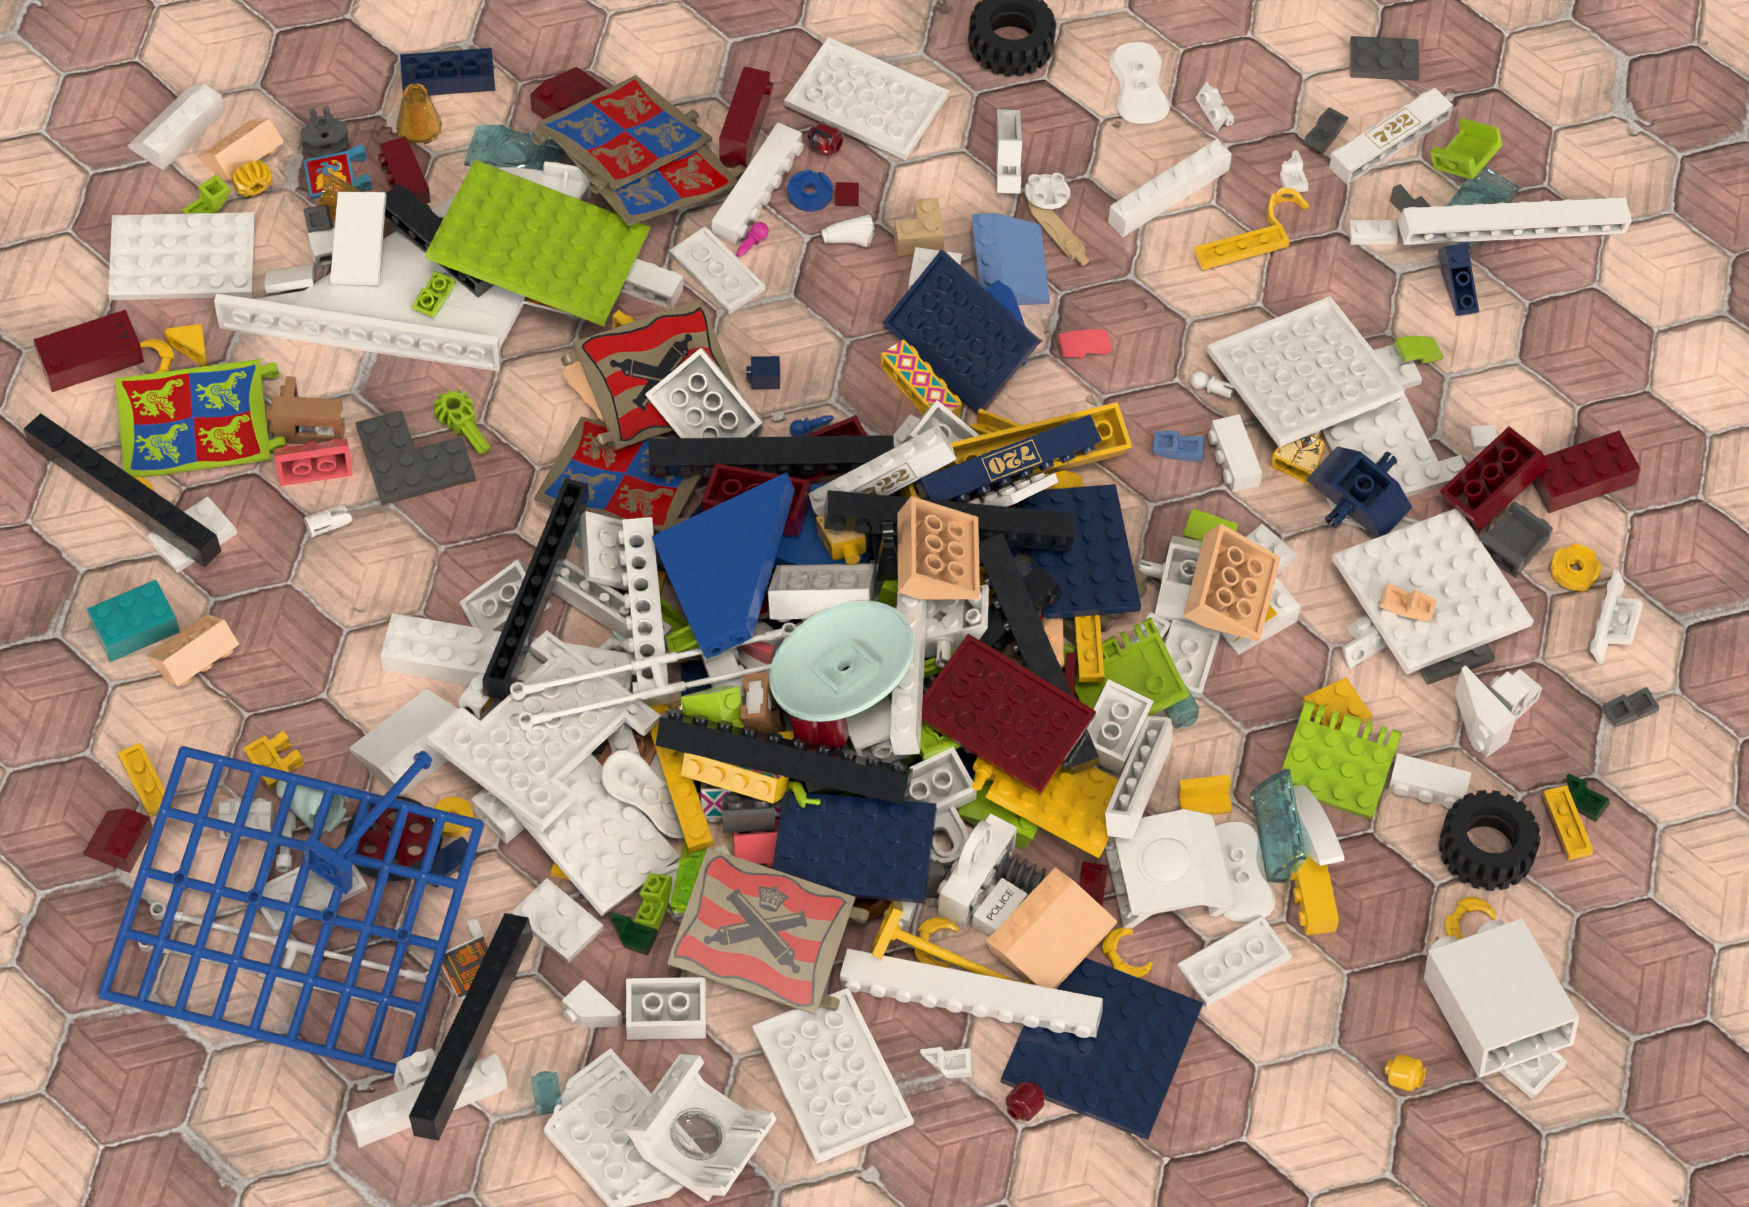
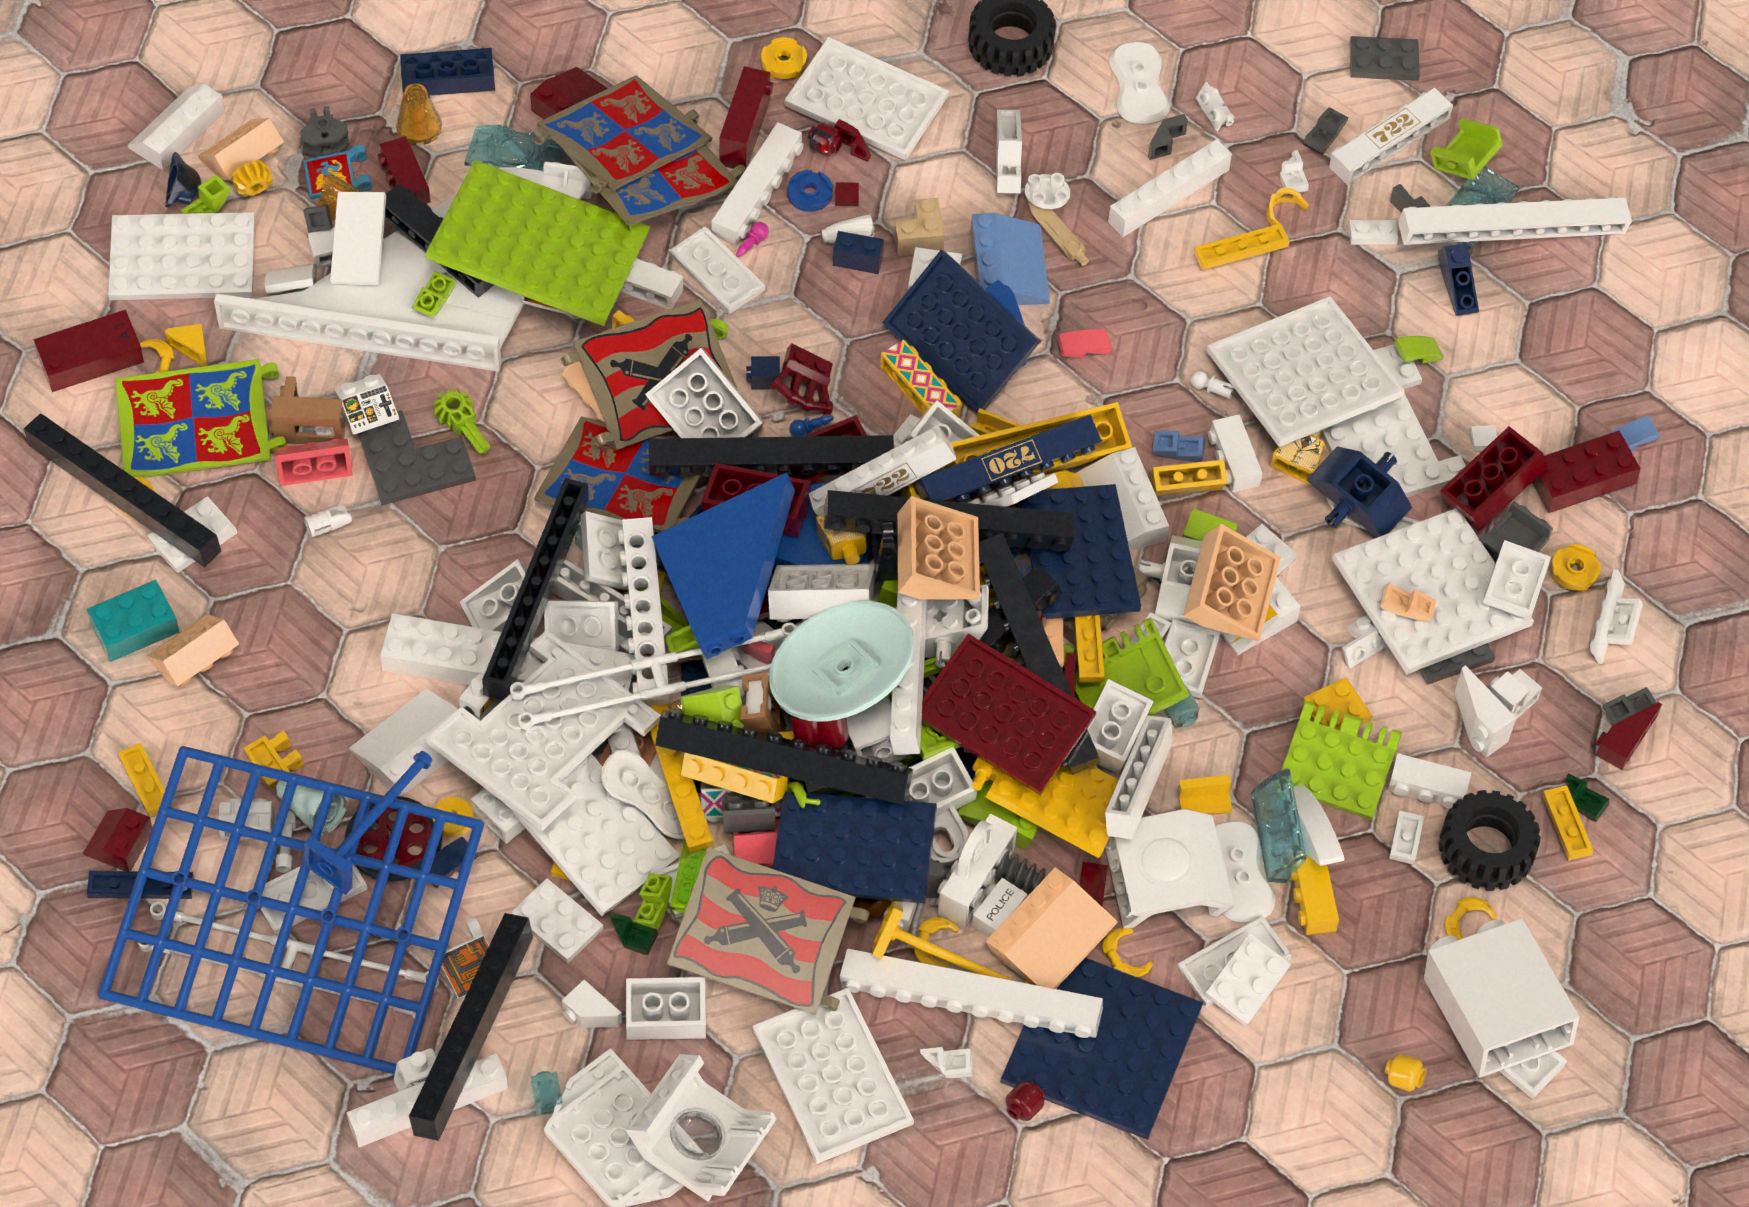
(120, 885): none -> dark blue tile
(182, 182): none -> hat
(366, 403): none -> white slope
(584, 622): none -> white plate
(720, 328): none -> lime tile
(784, 69): none -> yellow plate
(811, 370): none -> dark red plate
(853, 138): none -> dark red slope
(858, 252): none -> dark blue brick
(1140, 508): none -> white slope
(1162, 141): none -> dark grey slope
(1188, 477): none -> yellow brick
(1247, 979): none -> white plate
(1406, 837): none -> white plate
(1516, 580): none -> white plate
(1625, 736): none -> dark red slope
(1638, 432): none -> medium blue slope

